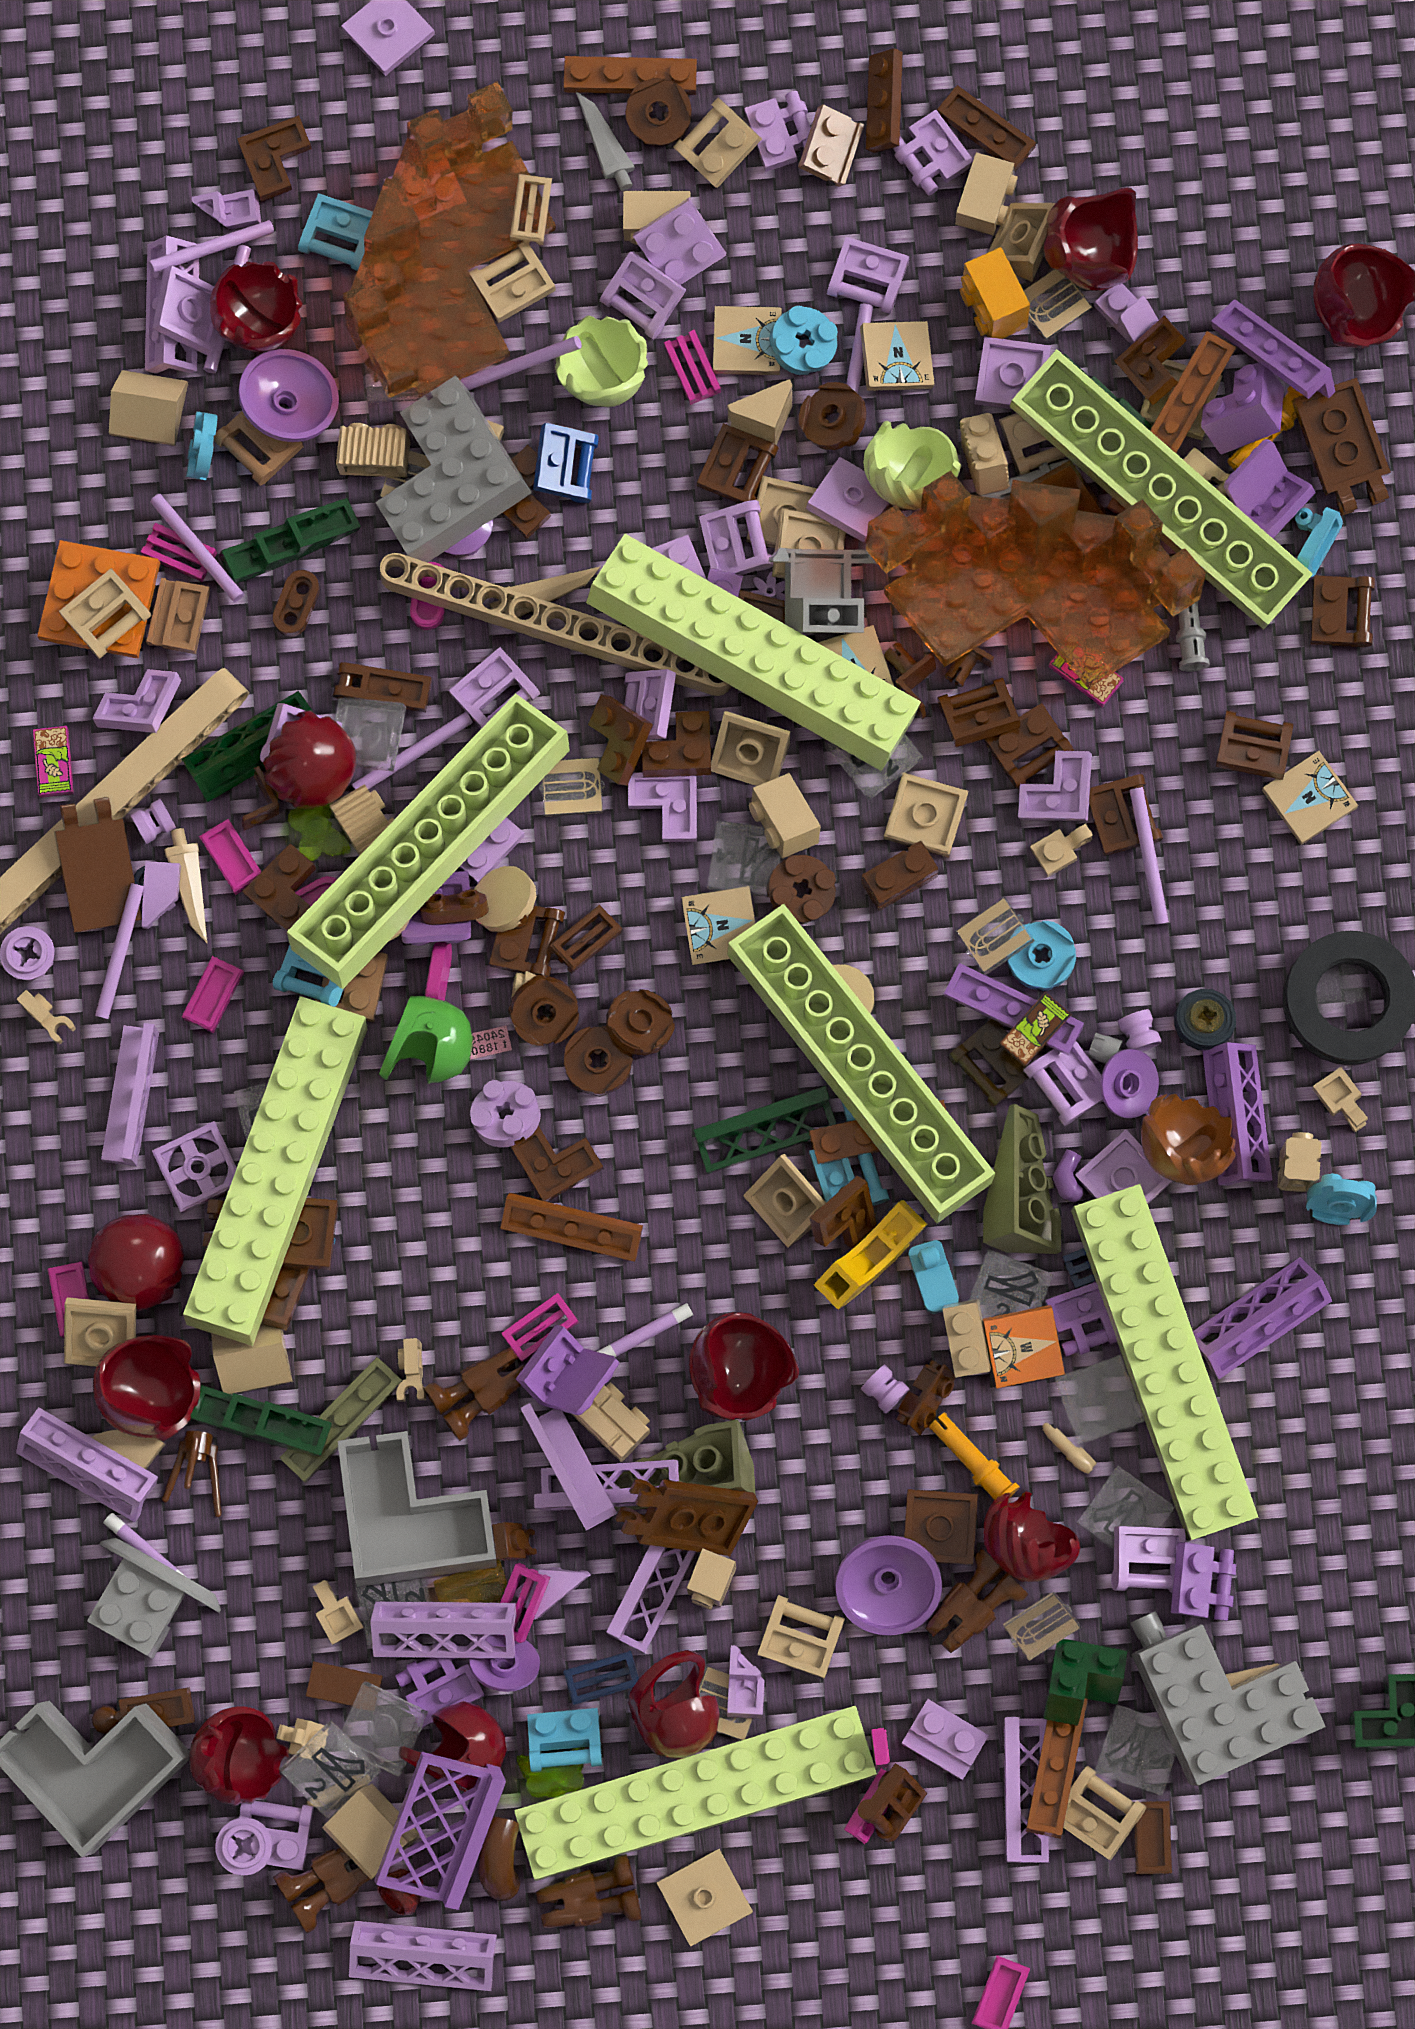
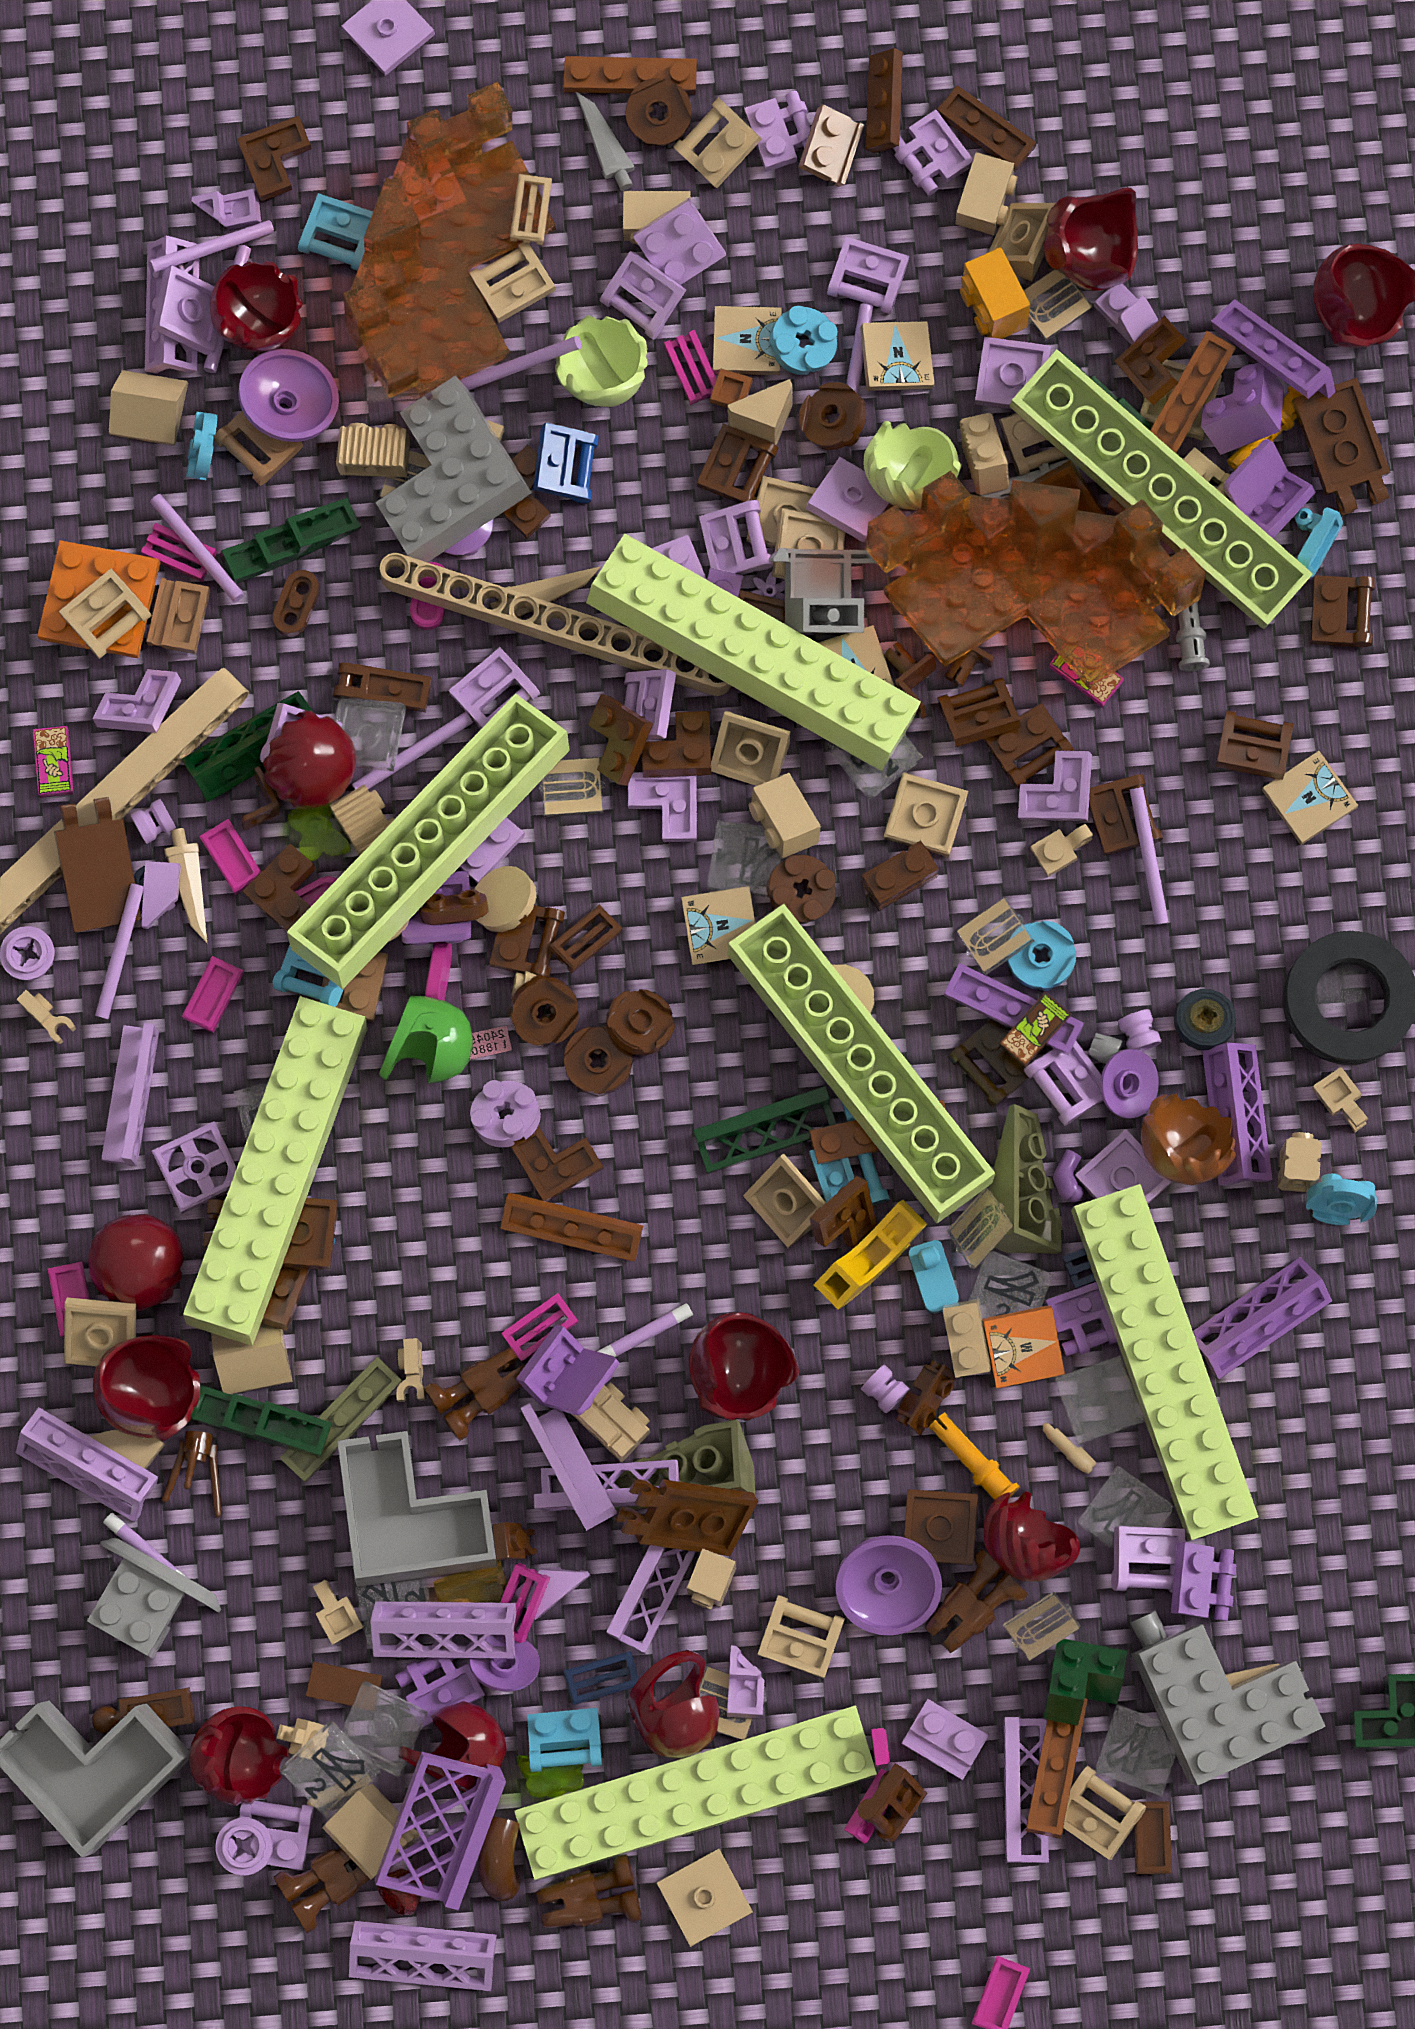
(730, 388): none -> dark orange tile
(980, 1228): none -> clear piece

